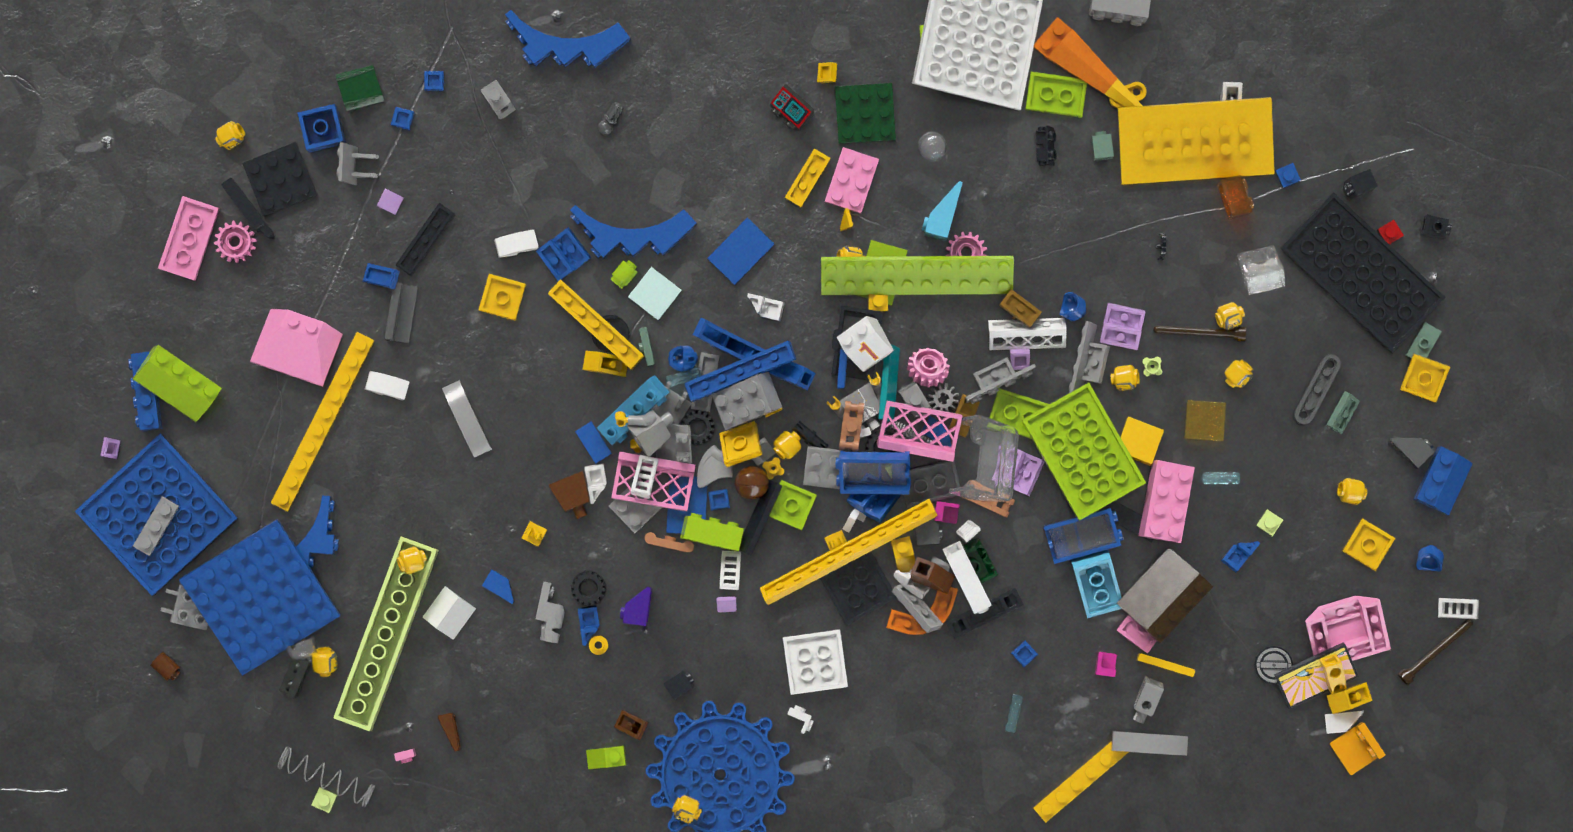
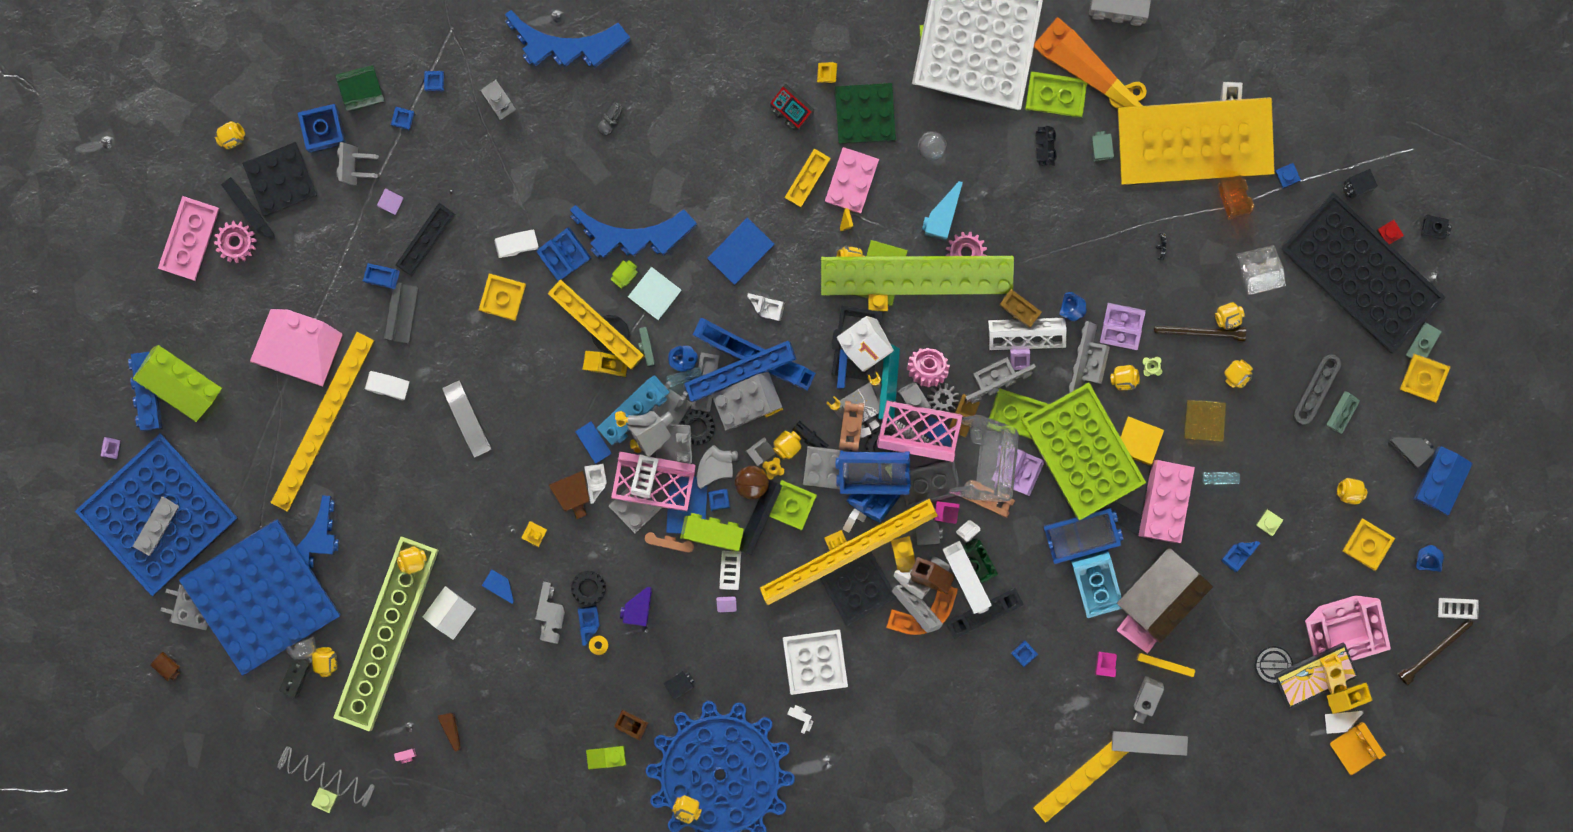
(740, 444): yellow tile -> none
(1014, 713): clear light blue axle -> none

